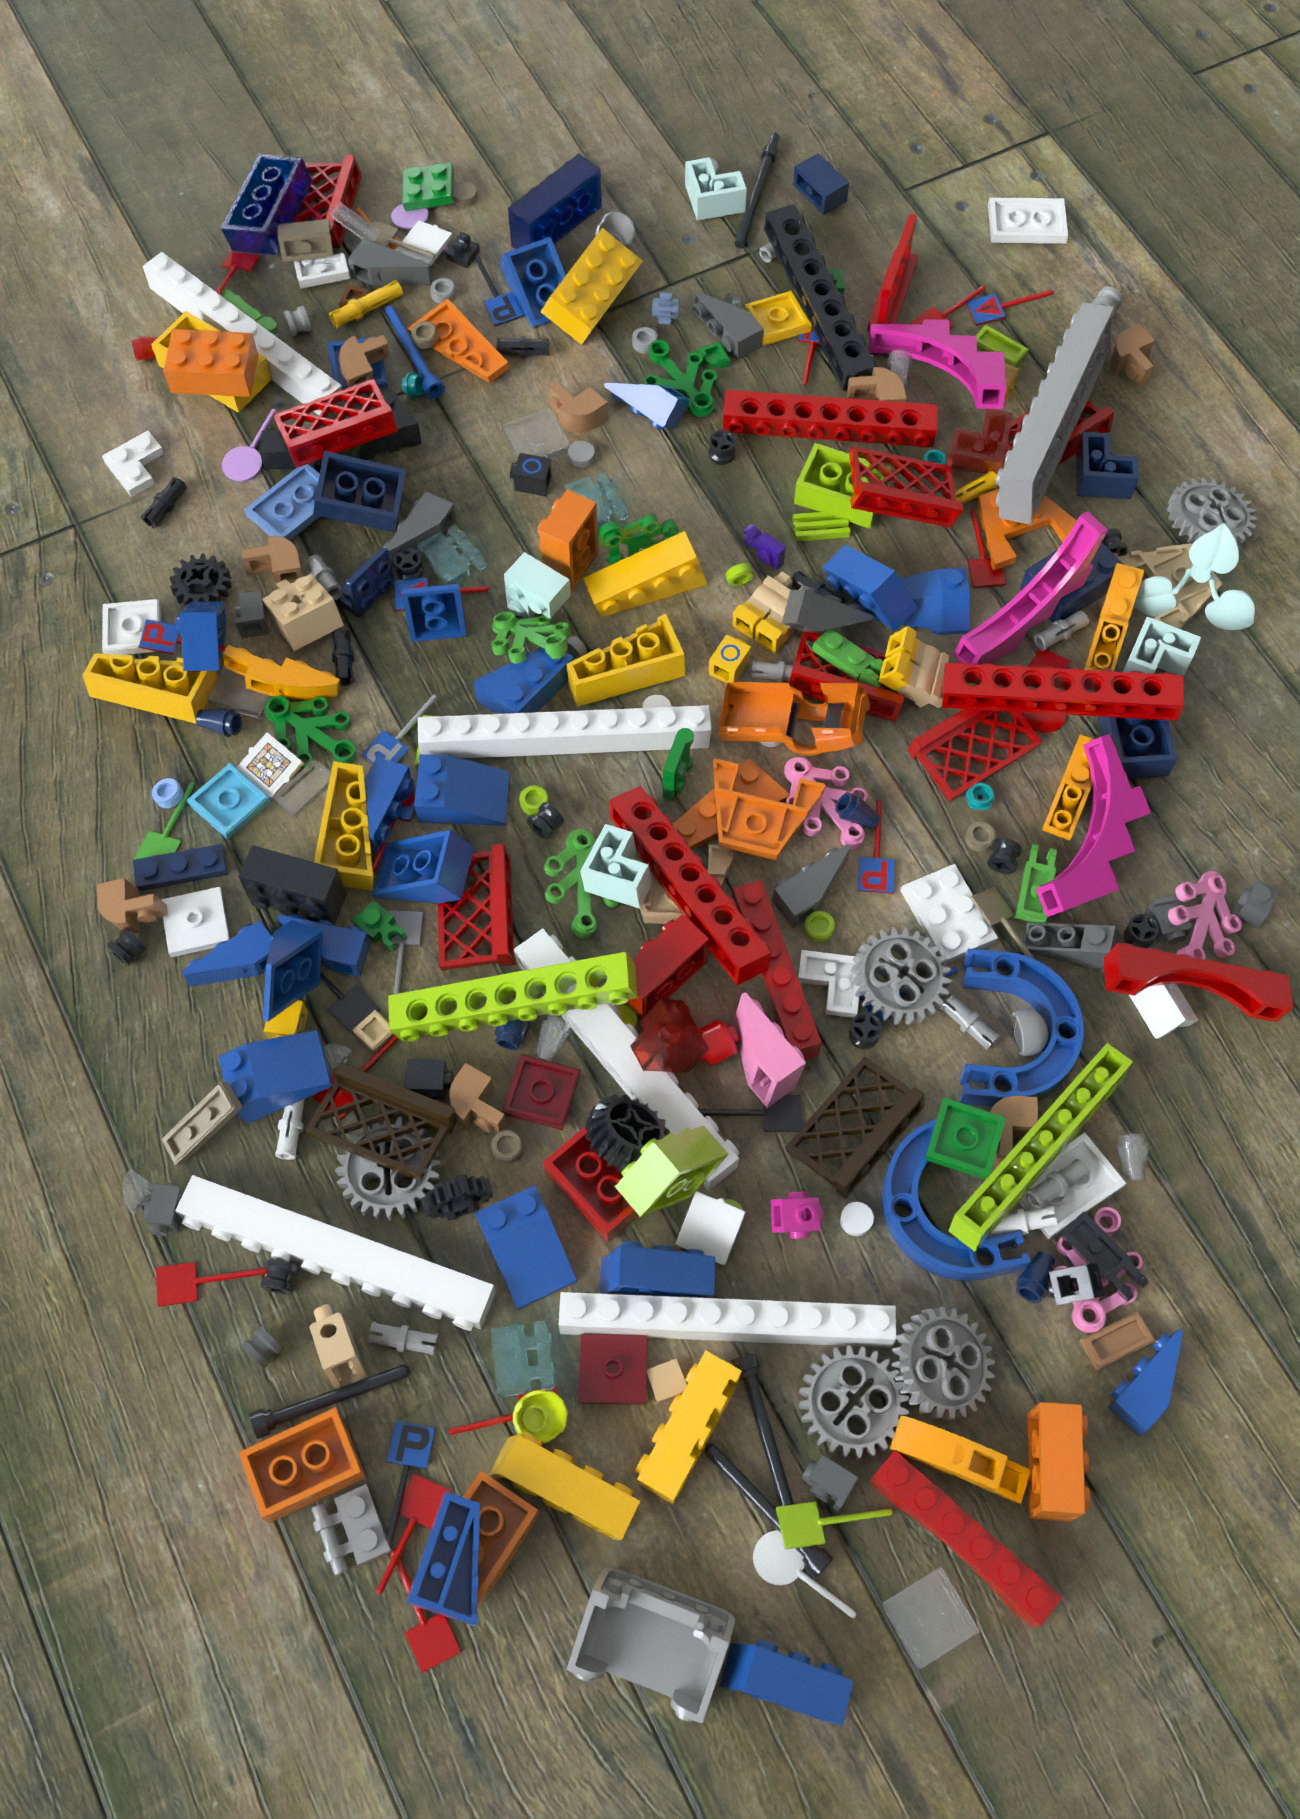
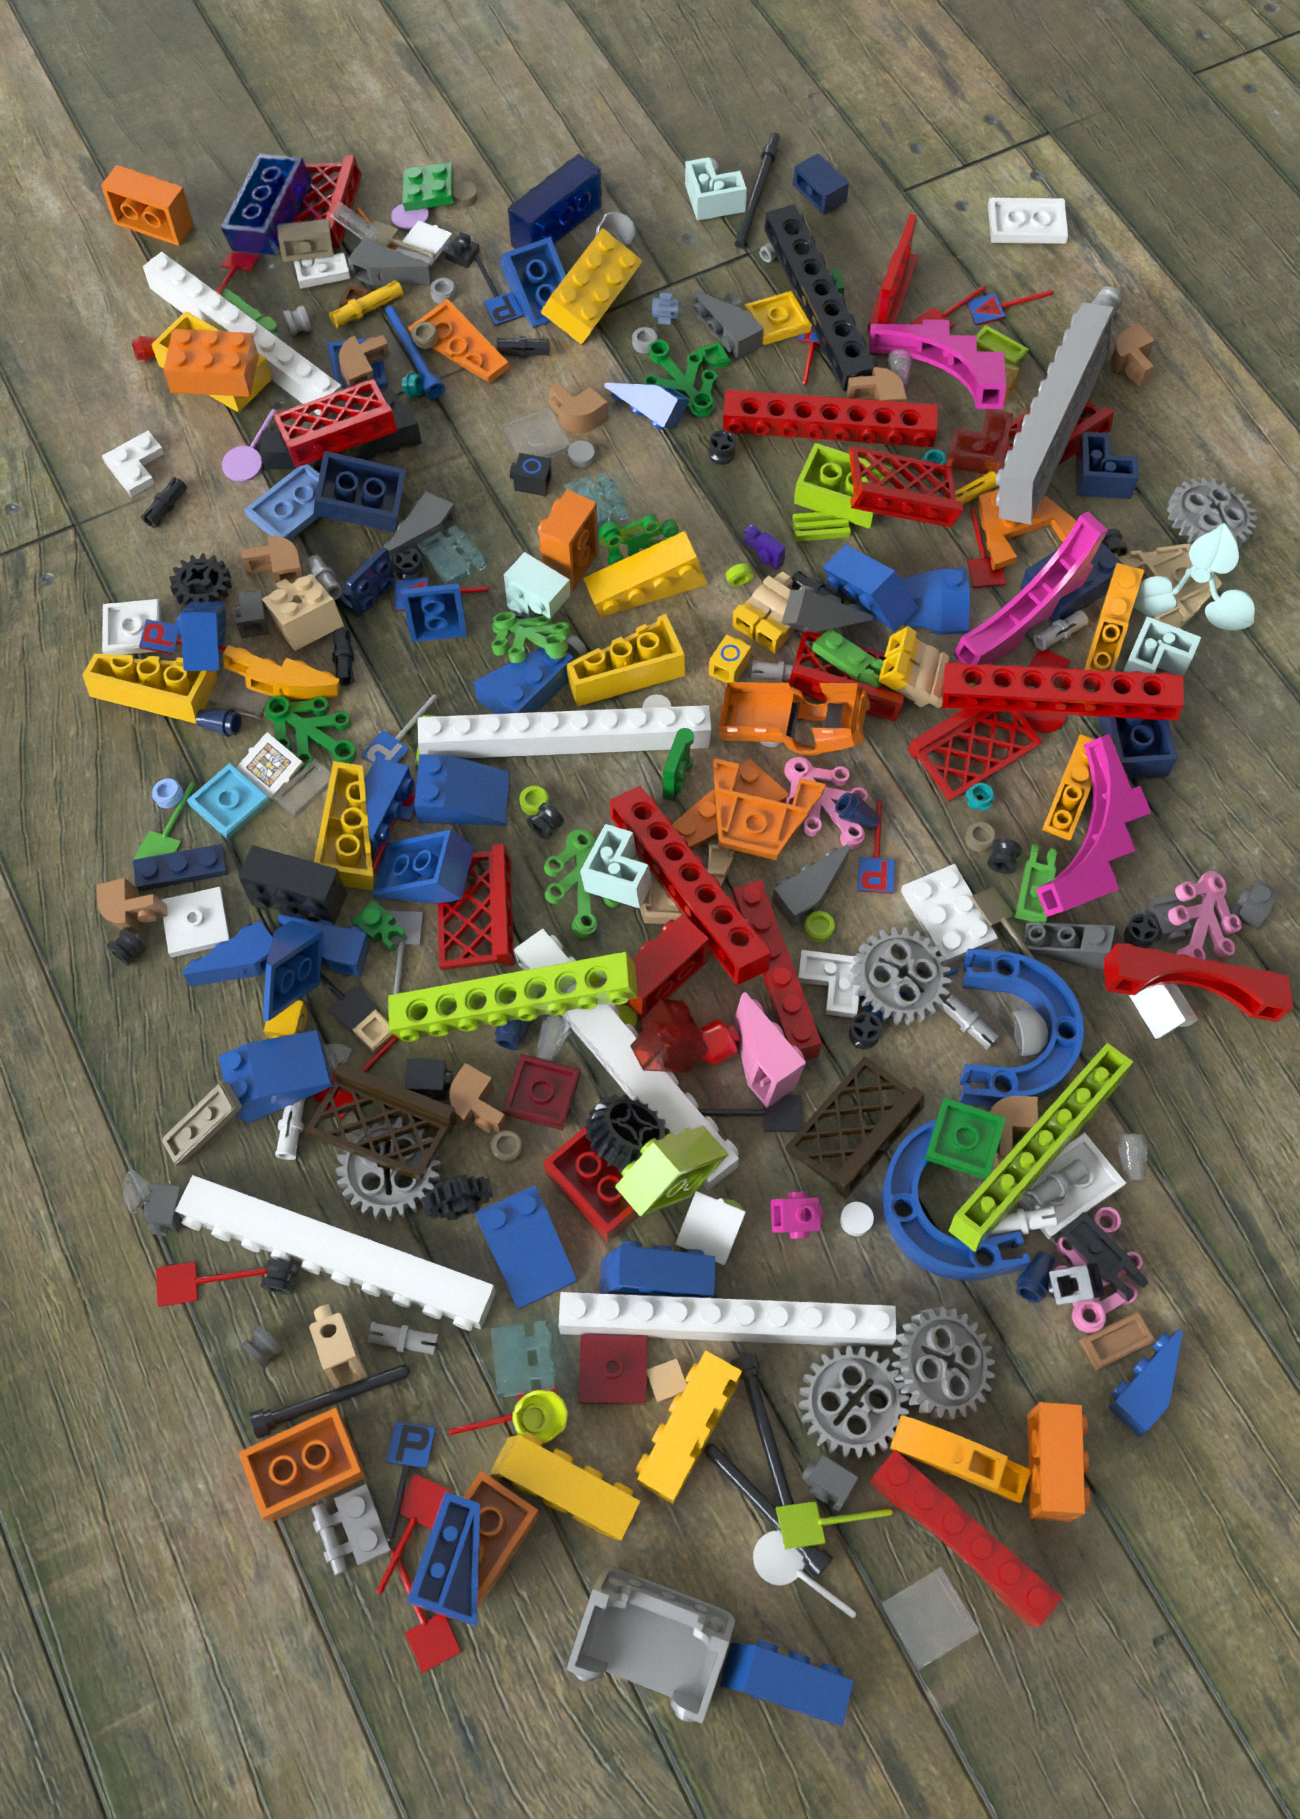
(147, 205): none -> orange brick

